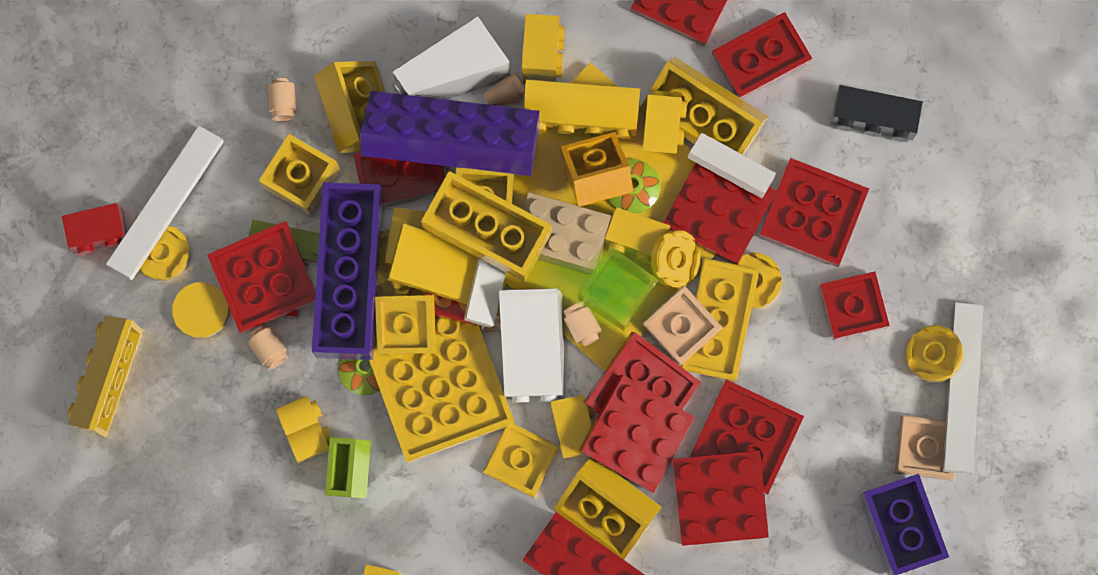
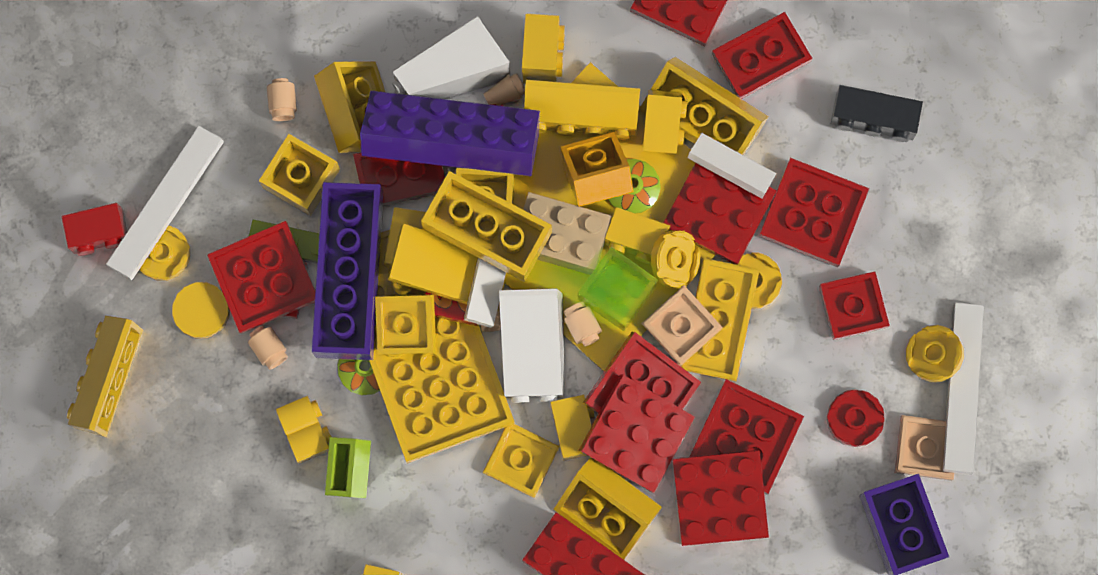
(855, 418): none -> red tile

